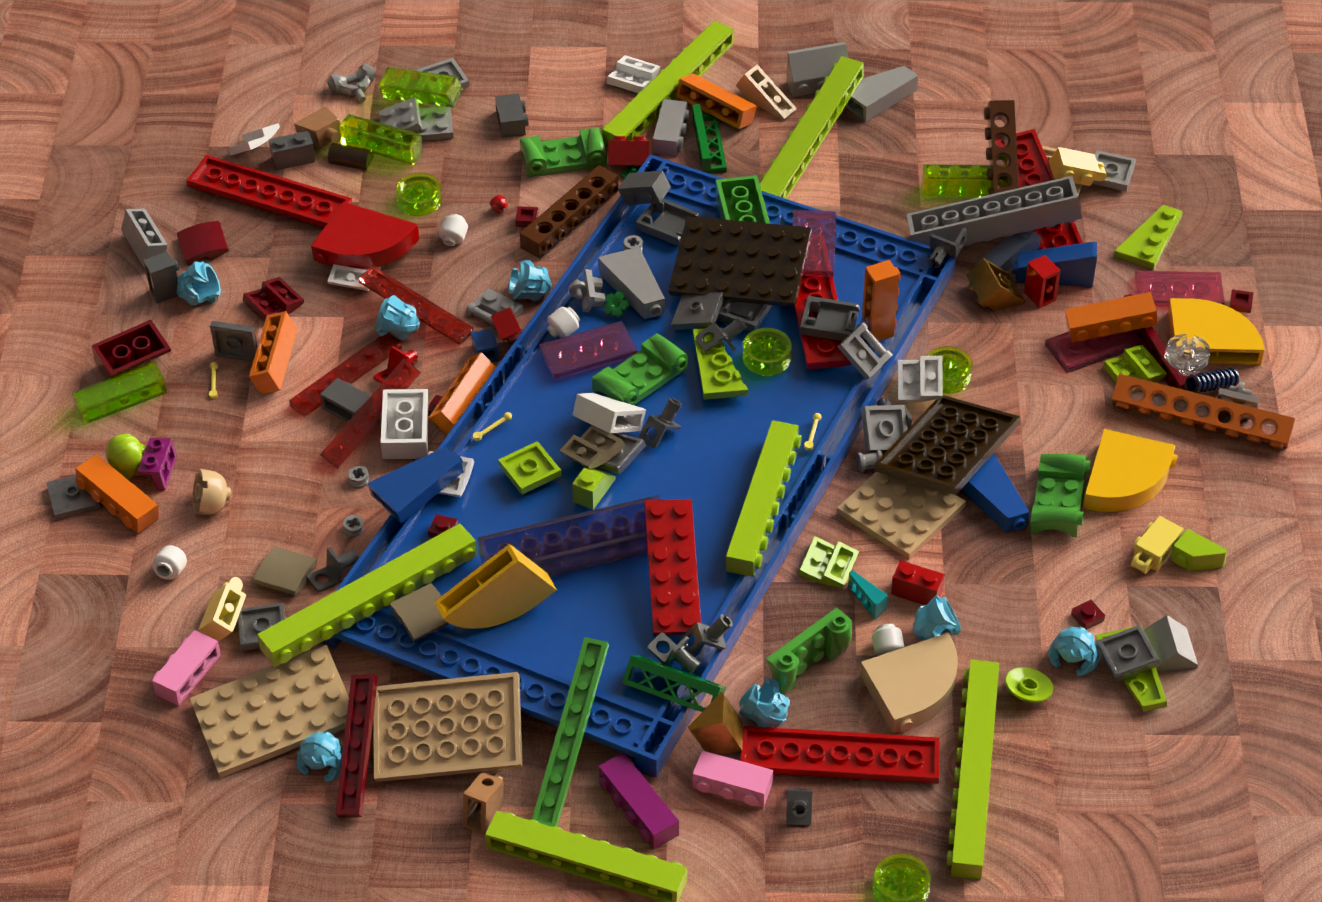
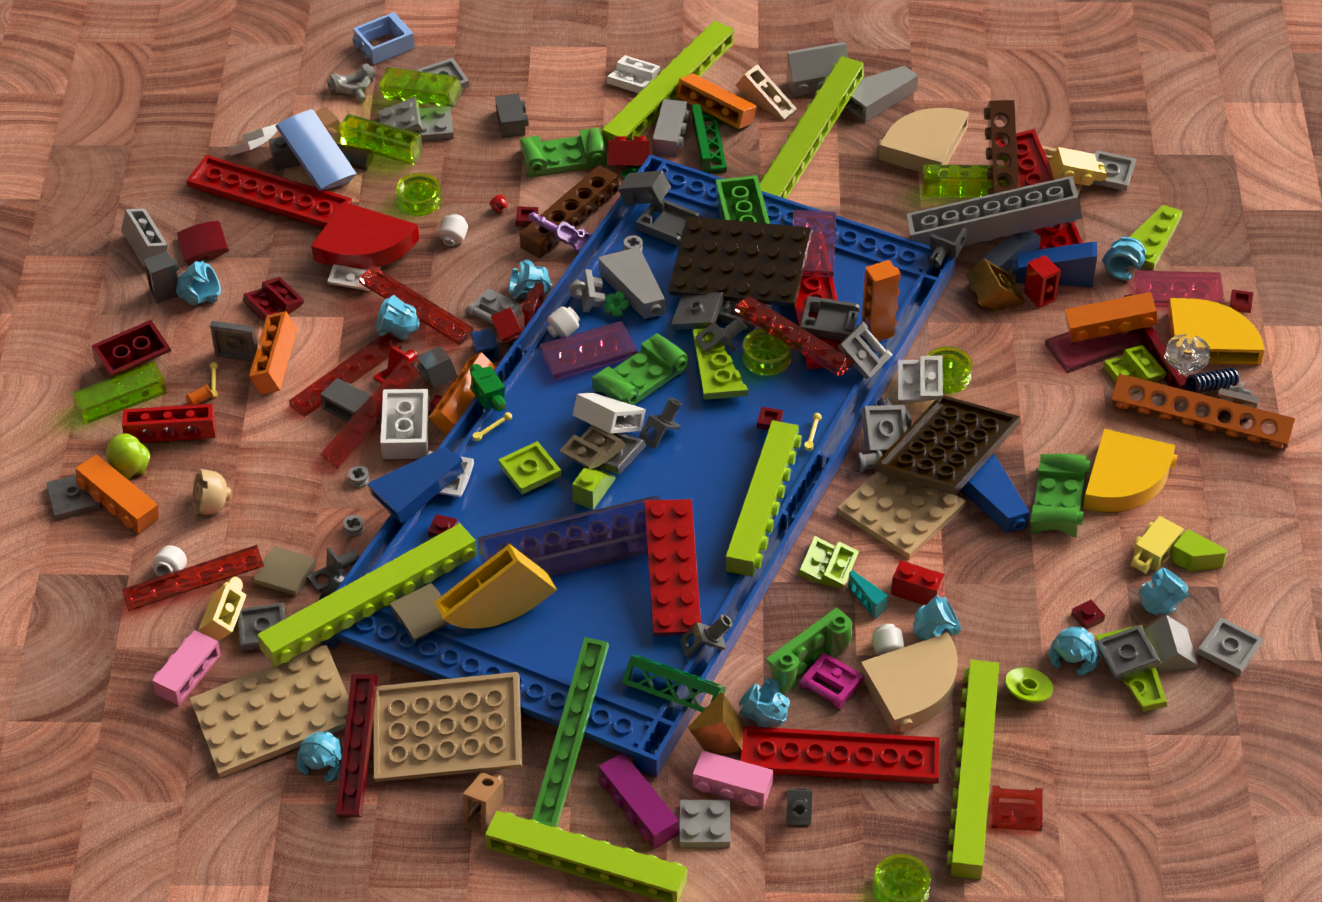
(158, 461): magenta bracket -> none
(170, 423): none -> red brick
(192, 578): none -> clear red plate
(198, 395): none -> orange pin
(316, 150): none -> medium blue slope
(333, 584): none -> black tile
(387, 24): none -> light blue window
(436, 367): none -> dark grey brick
(487, 387): none -> green piece
(534, 300): none -> clear red plate
(563, 232): none -> medium lavender piece
(676, 652): dark grey bracket -> none
(704, 823): none -> light grey plate
(767, 415): none -> dark red plate
(794, 336): none -> clear red plate
(836, 675): none -> dark pink plate
(923, 138): none -> tan brick
(1016, 815): none -> clear red plate
(1124, 254): none -> medium azure helmet
(1165, 594): none -> medium azure helmet
(1230, 646): none -> light grey plate

